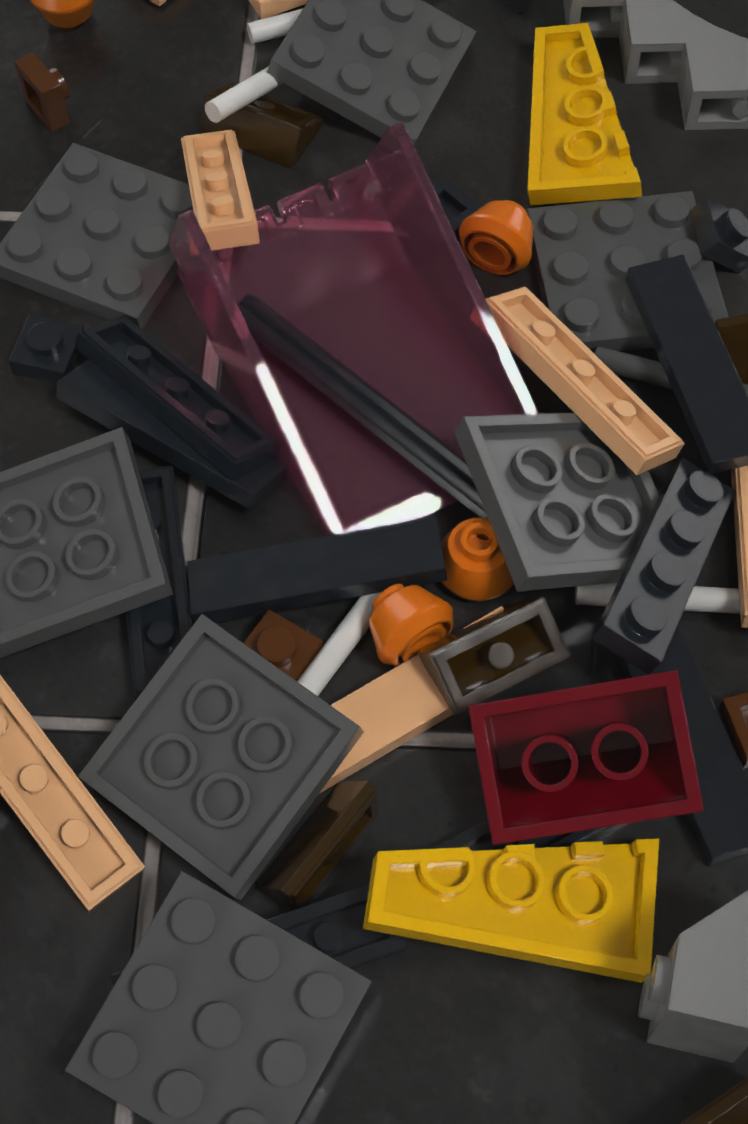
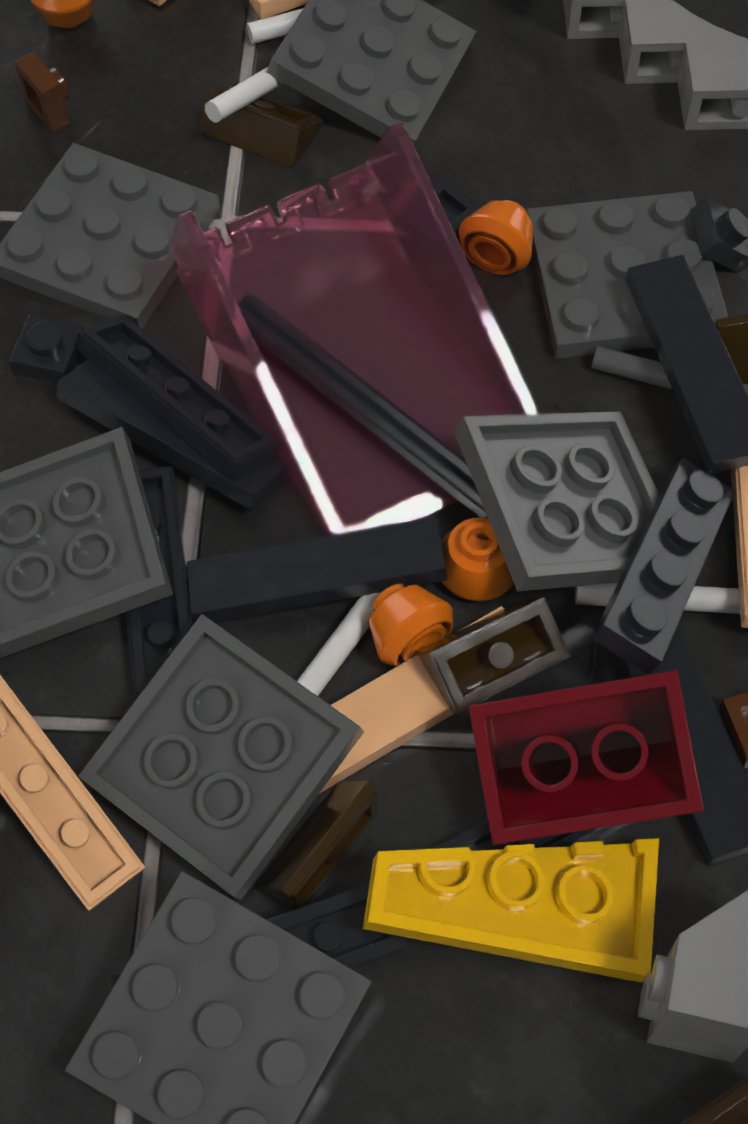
(220, 189): light nougat tile -> none
(284, 644): reddish brown plate -> none
(575, 126): yellow wing -> none
(583, 381): light nougat tile -> none

